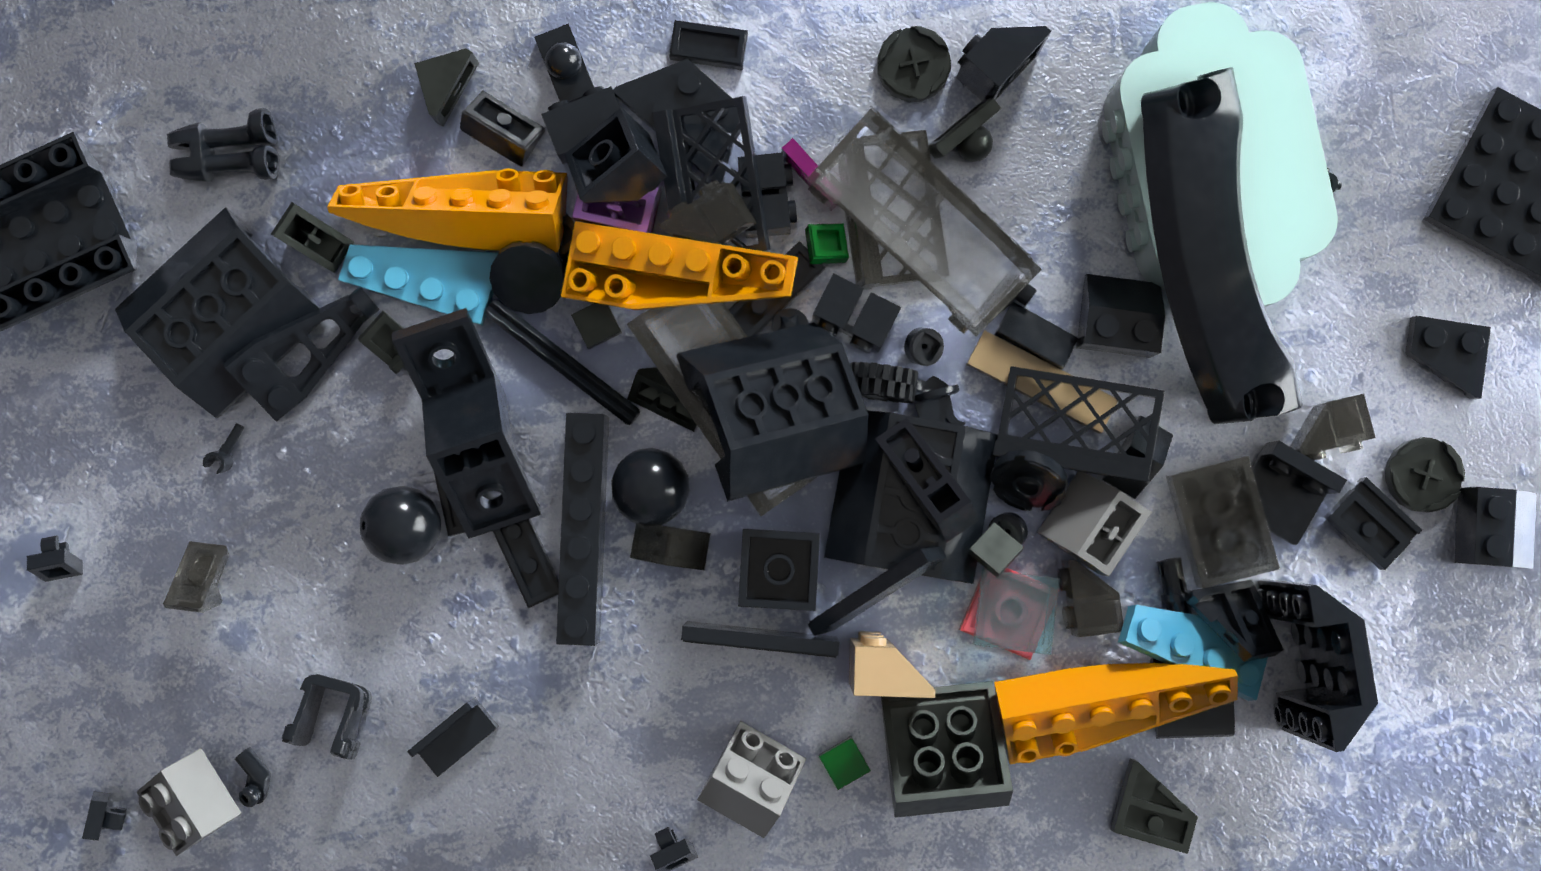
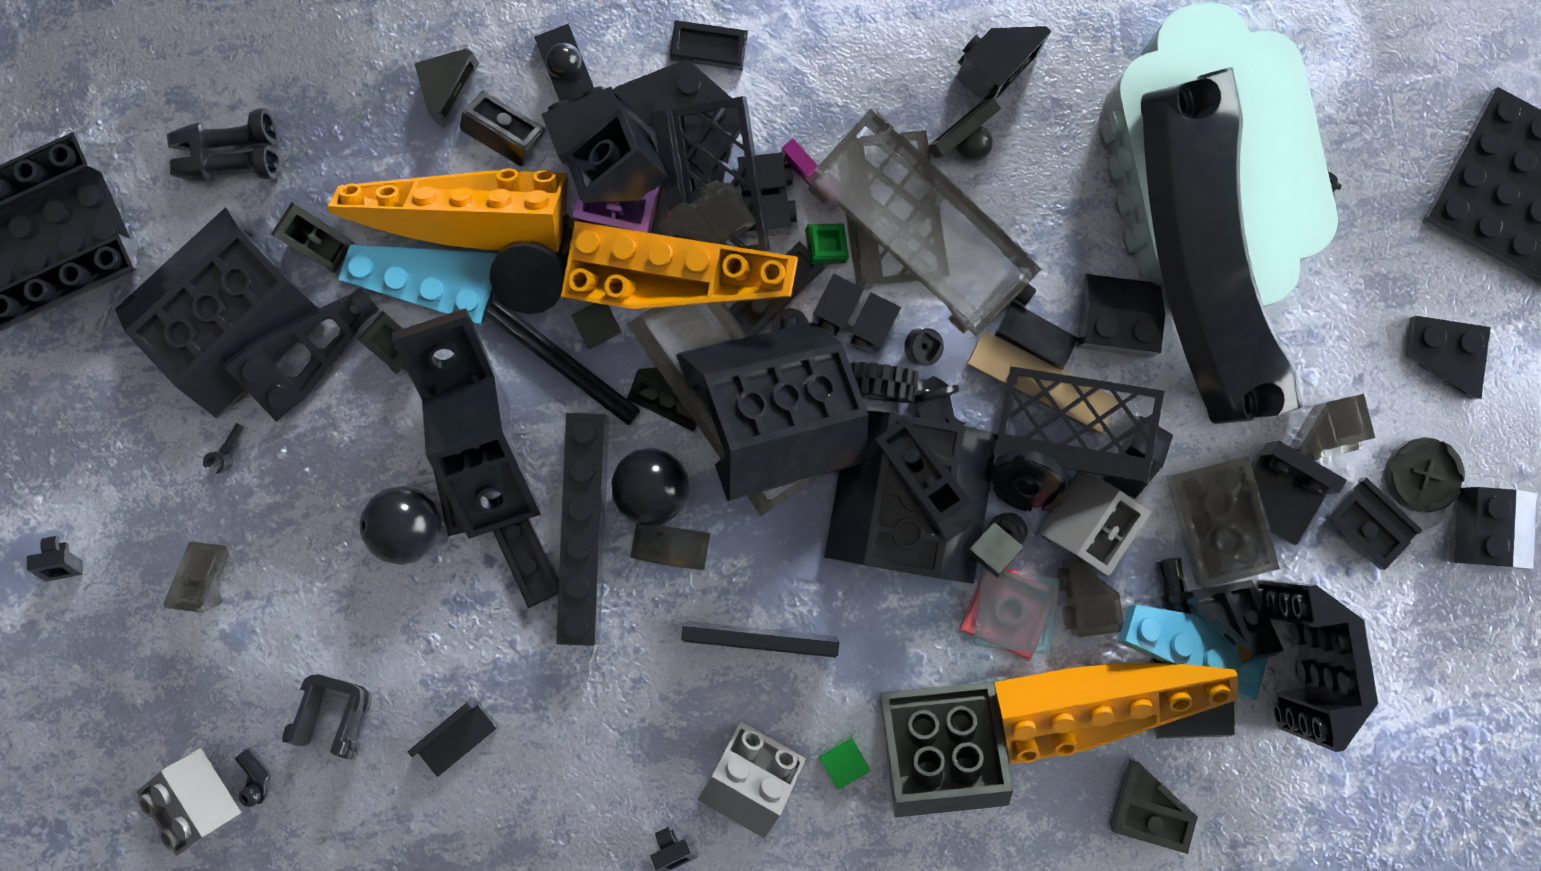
(102, 816): black tile -> none
(779, 569): black brick -> none
(877, 589): black tile -> none
(881, 670): tan slope -> none
(913, 64): pearl dark grey tile -> none

